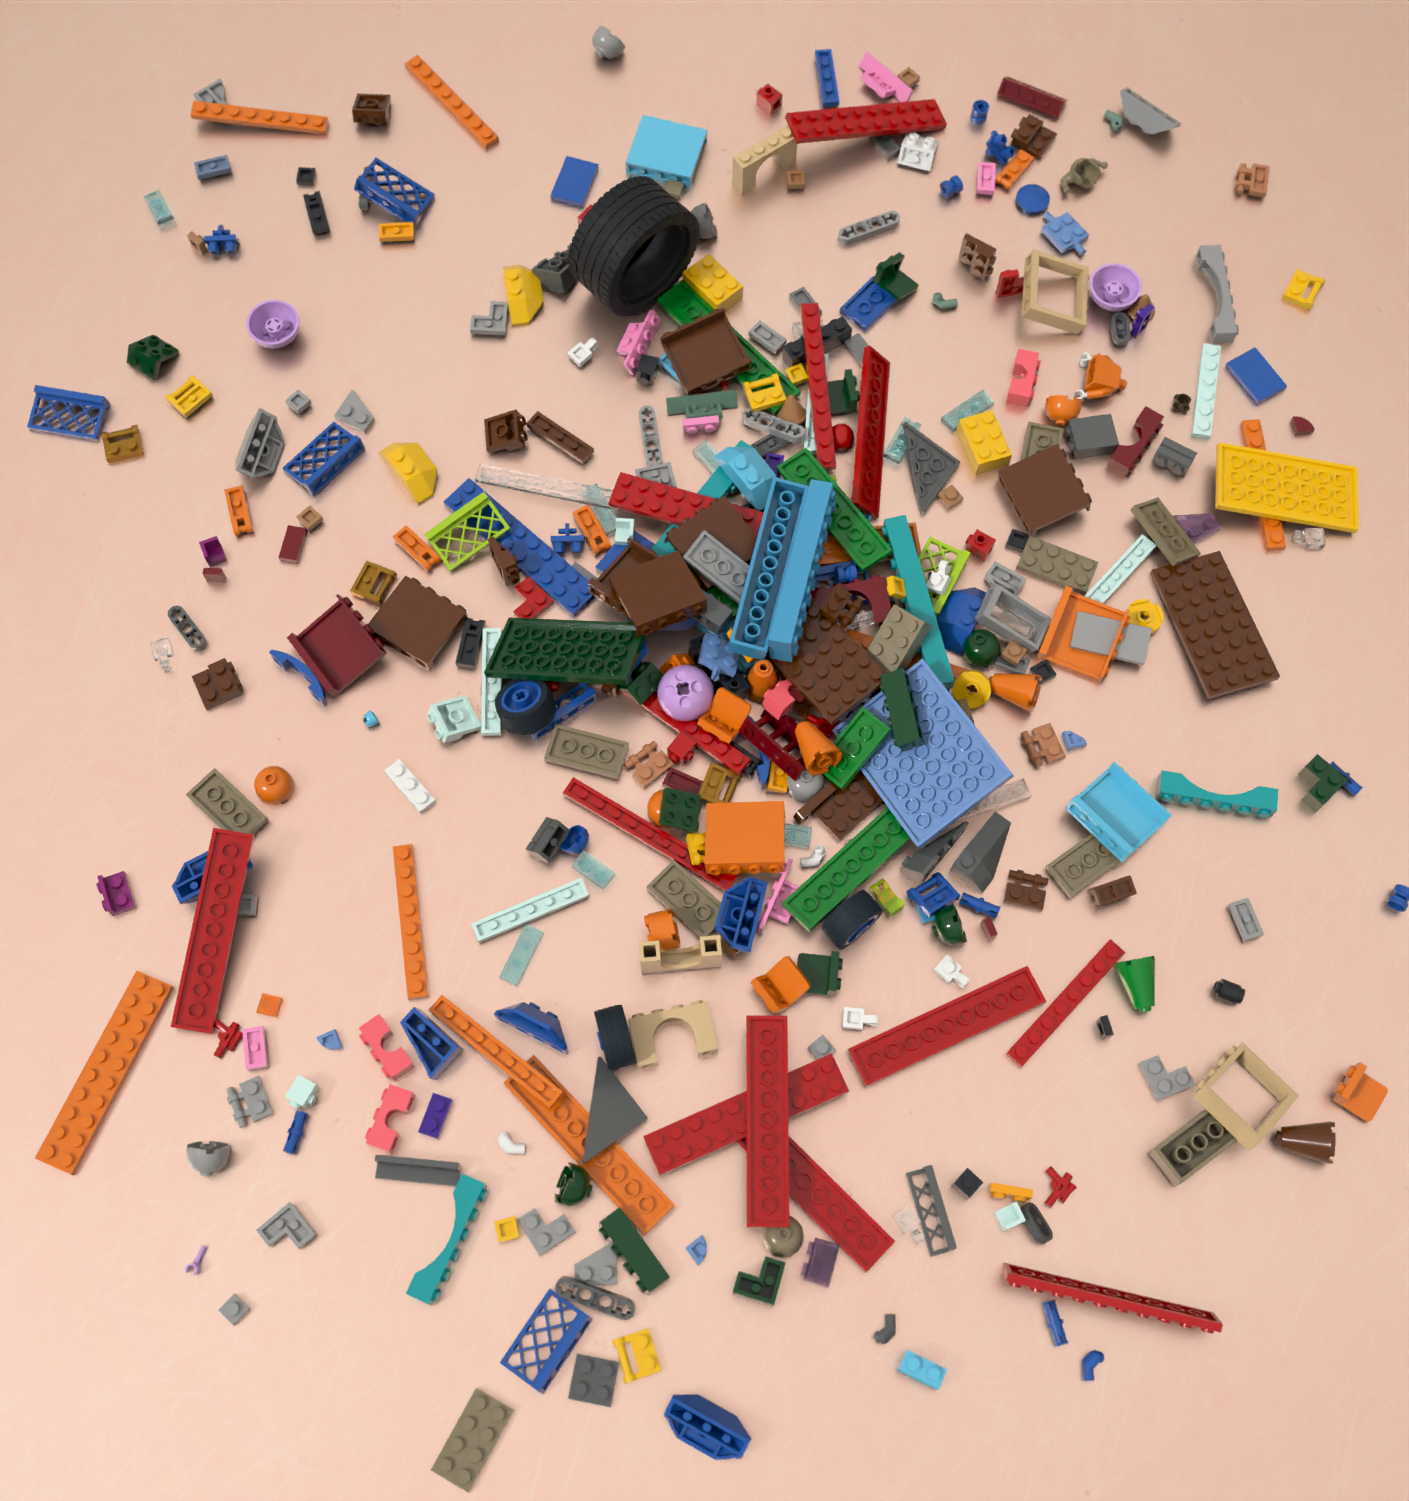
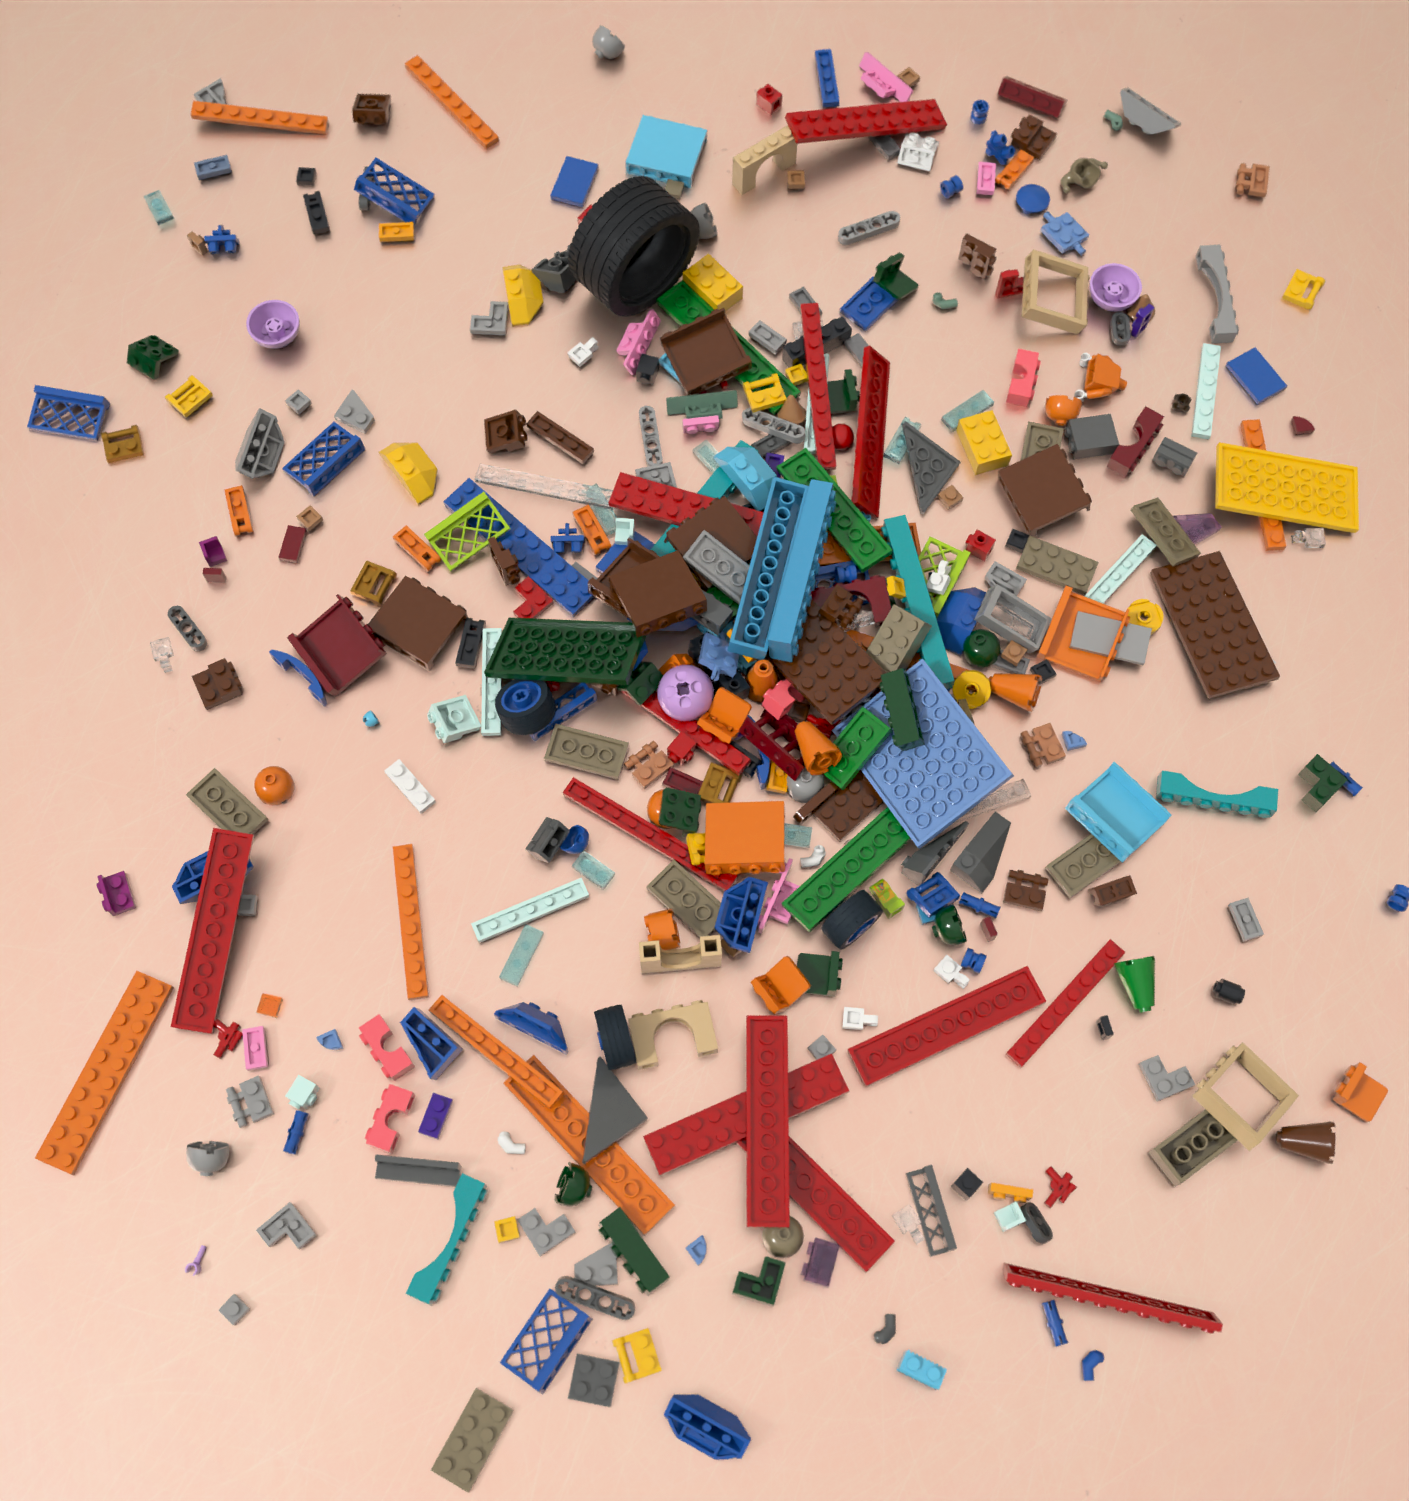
(973, 960): none -> blue wheel

